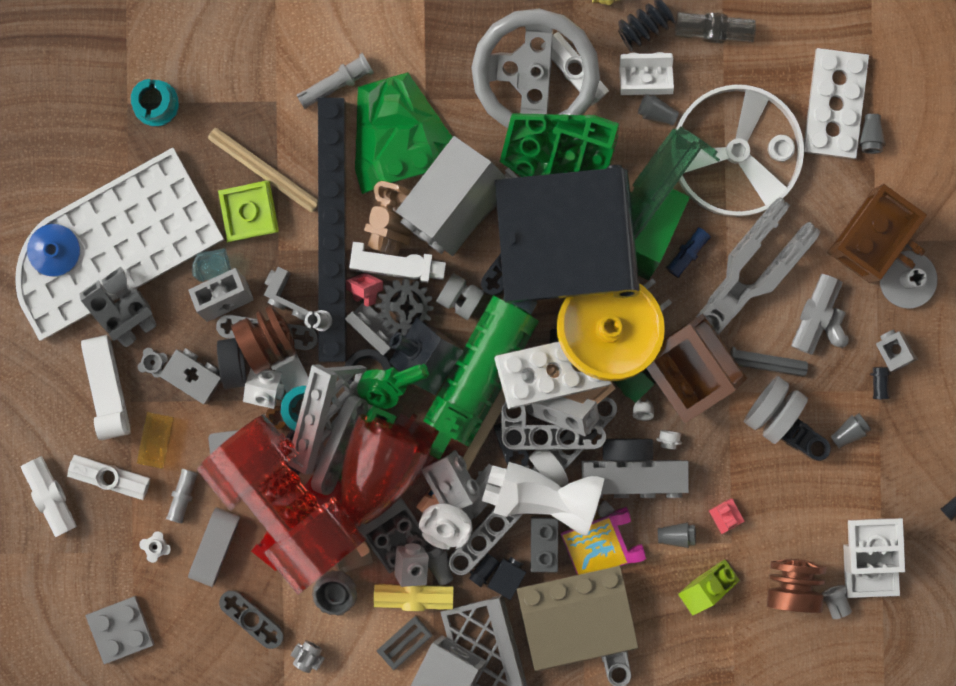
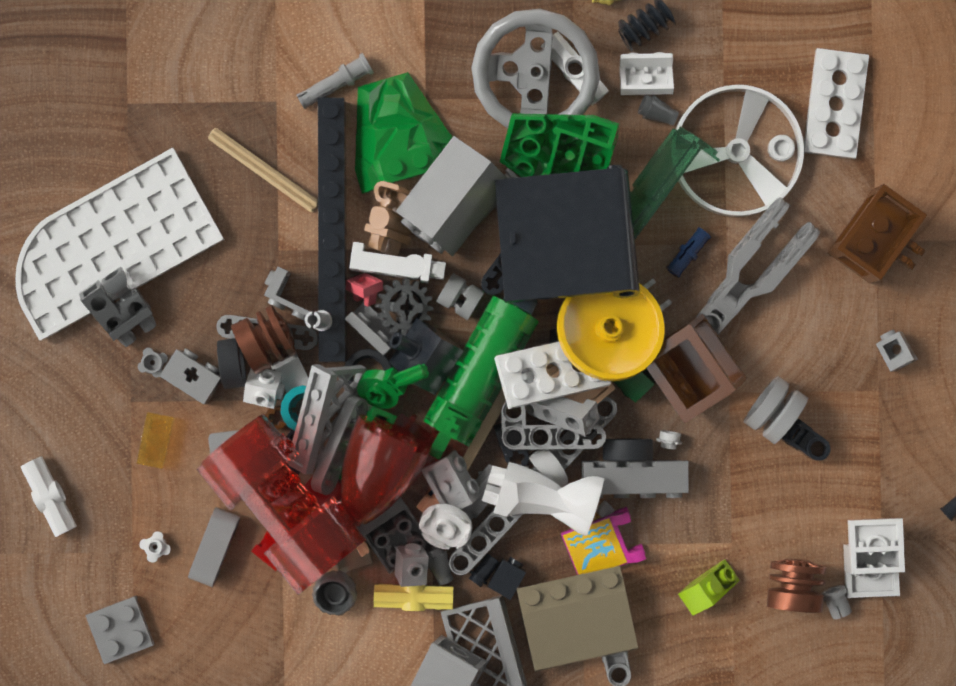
(66, 252): blue dish -> none
(106, 388): white beam -> none
(125, 481): white piece -> none
(167, 109): teal piece -> none
(182, 496): light grey pin -> none
(210, 264): clear light blue plate -> none
(221, 295): light grey brick -> none
(248, 211): lime tile -> none
(261, 638): dark grey beam -> none
(307, 656): light grey gear -> none
(420, 627): dark grey tile -> none
(544, 544): dark grey brick -> none
(643, 410): white hinge -> none
(658, 232): green wedge -> none
(678, 535): dark grey cone -> none
(715, 27): clear smoke piece -> none
(726, 515): coral tile -> none
(769, 362): dark grey axle -> none
(816, 314): light grey piece -> none
(834, 330): light grey arm -> none
(852, 430): dark grey cone -> none
(872, 136): dark grey cone -> none
(880, 382): black pin -> none
(907, 294): light grey piece -> none

